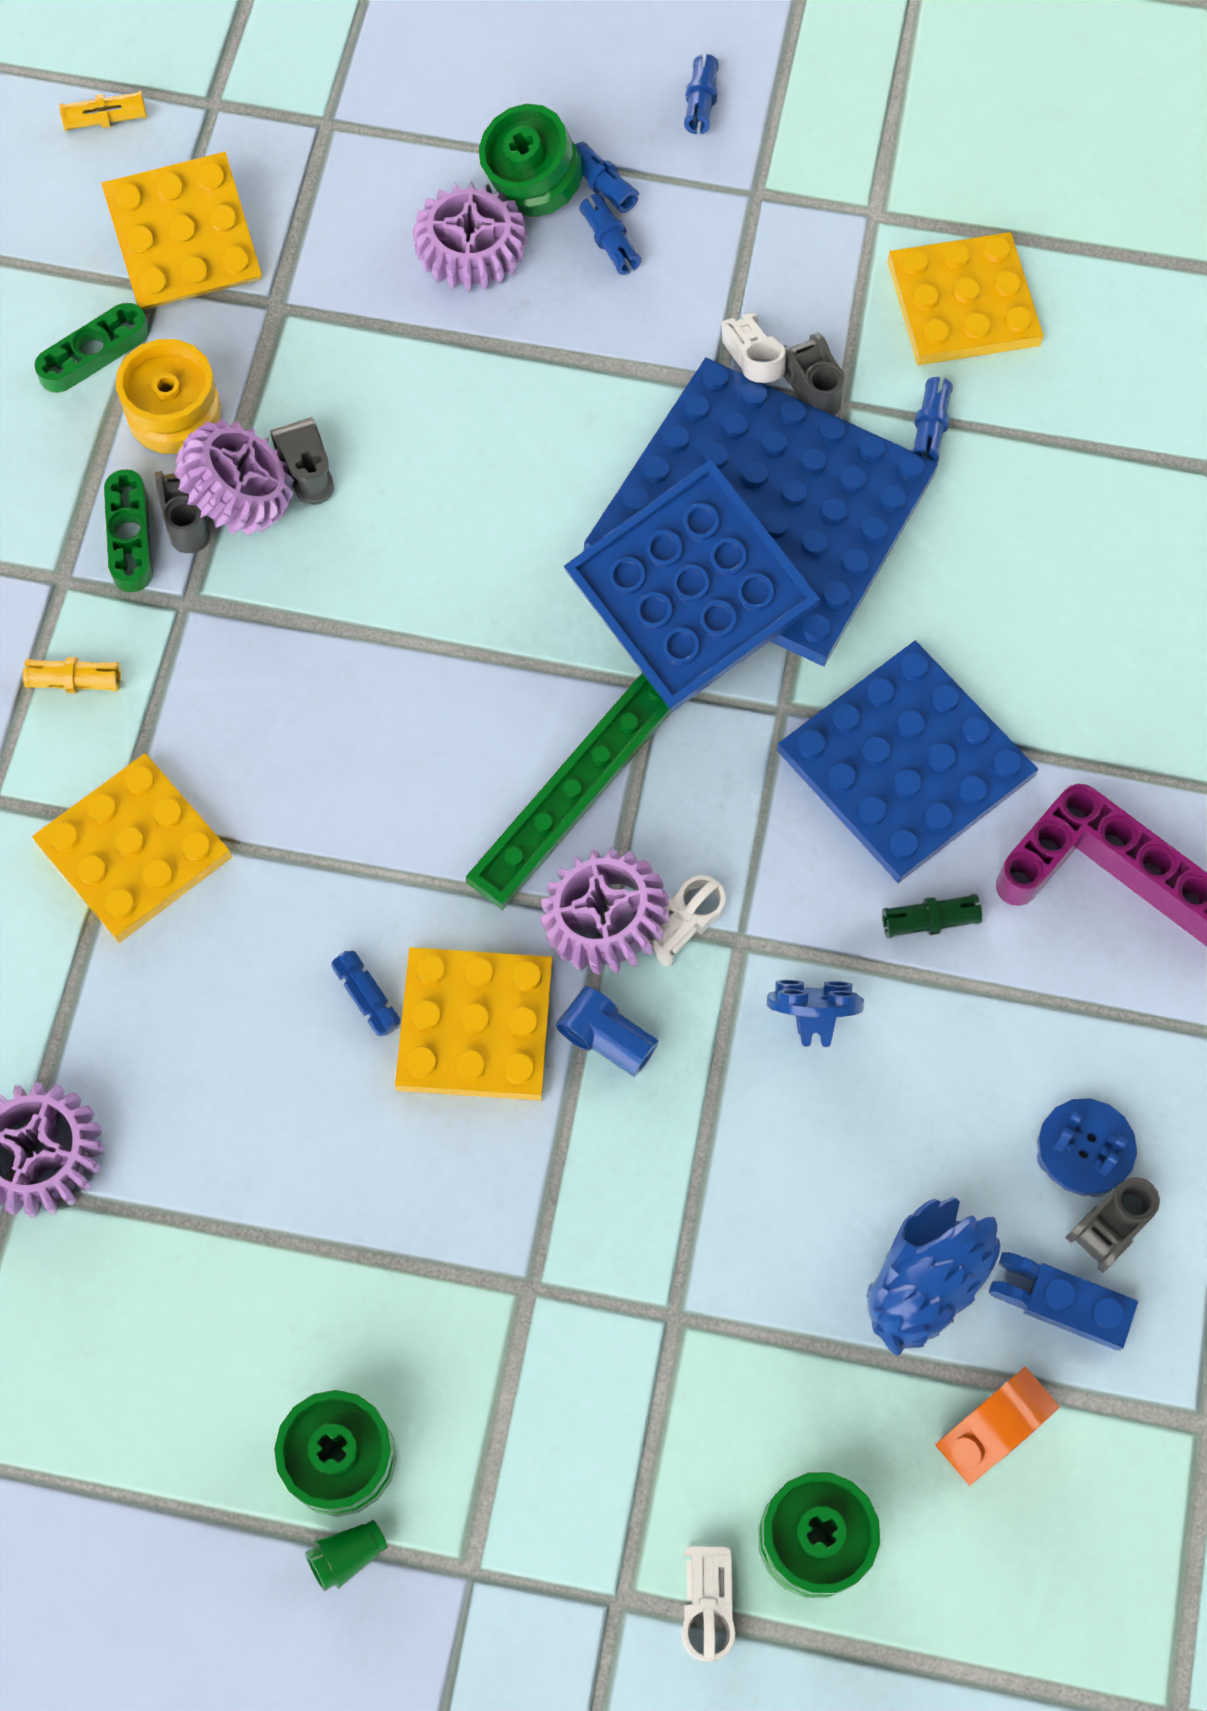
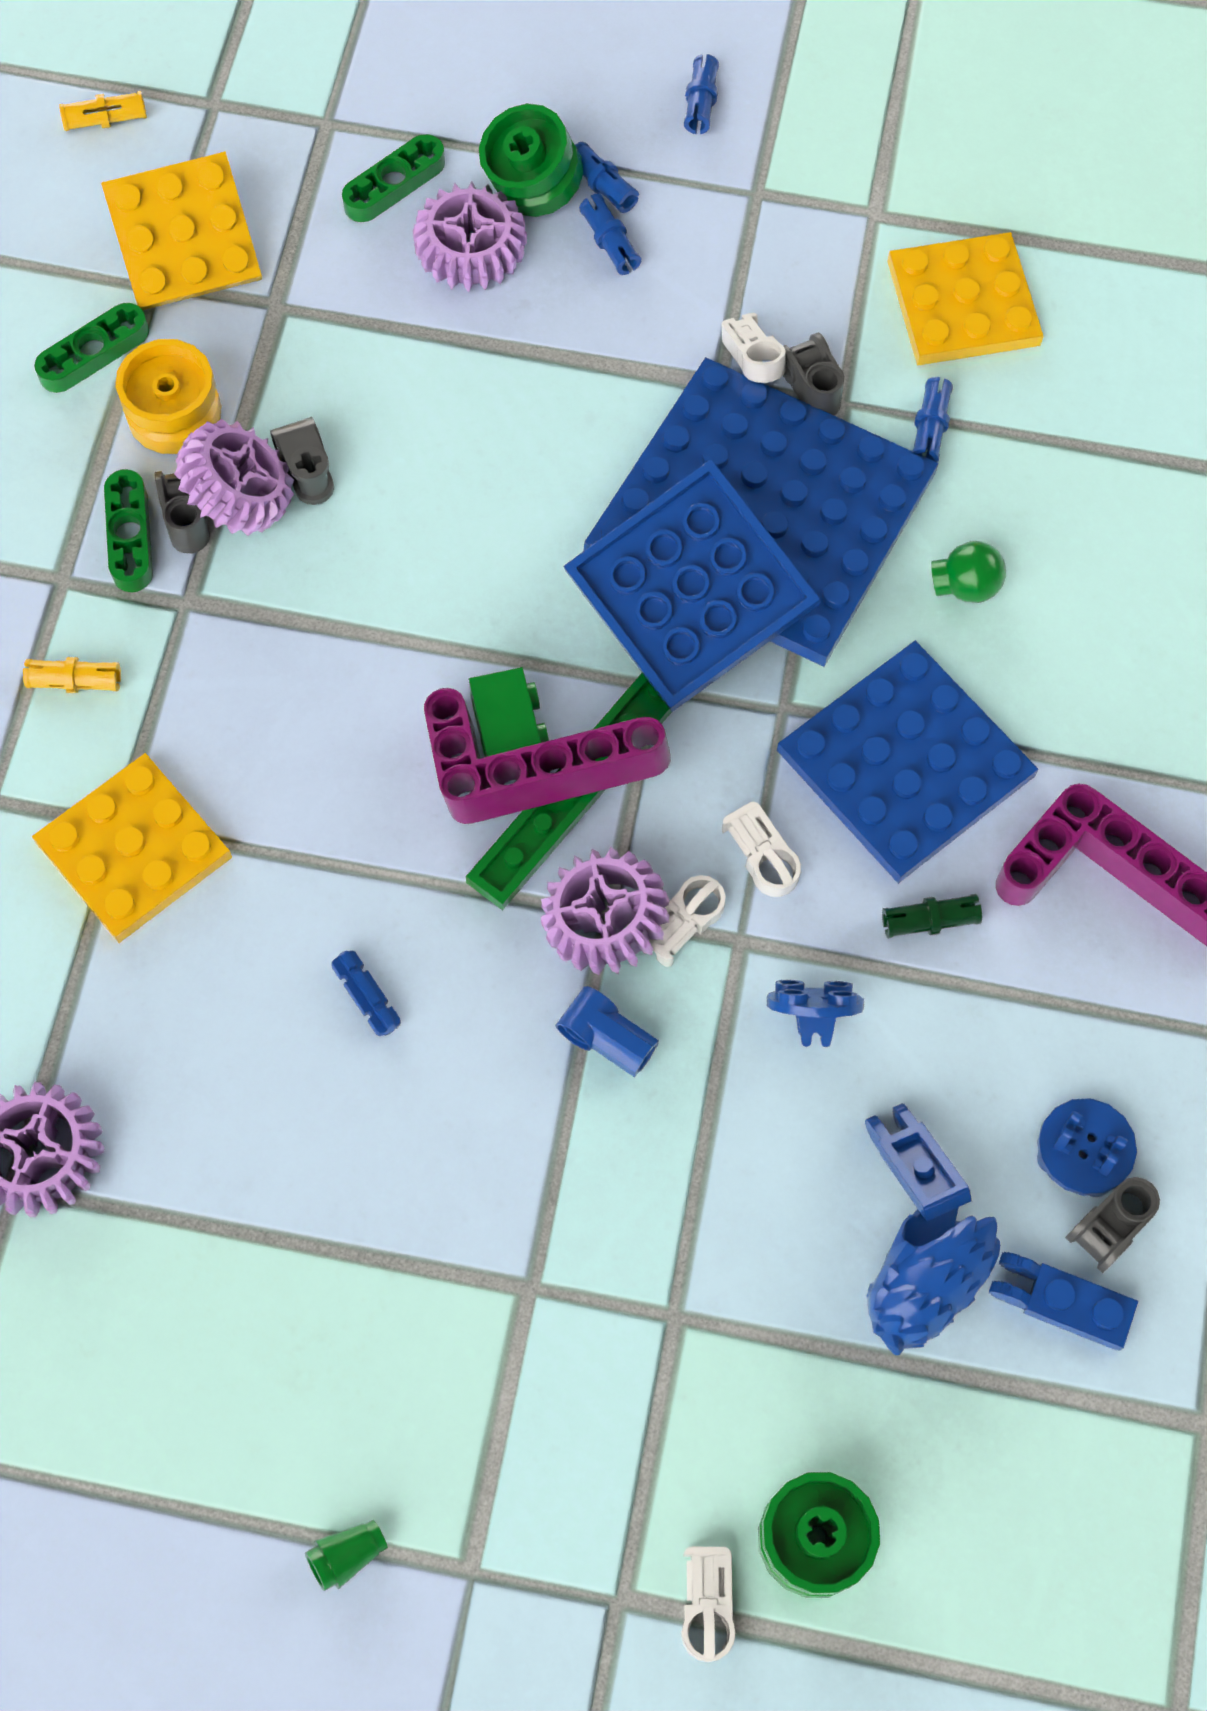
(309, 1436): green wheel -> none
(385, 194): none -> green beam
(474, 1024): yellow plate -> none
(505, 711): none -> green brick
(533, 763): none -> magenta beam
(762, 842): none -> white piece
(919, 1164): none -> hinge
(970, 573): none -> green piece
(997, 1426): orange brick -> none

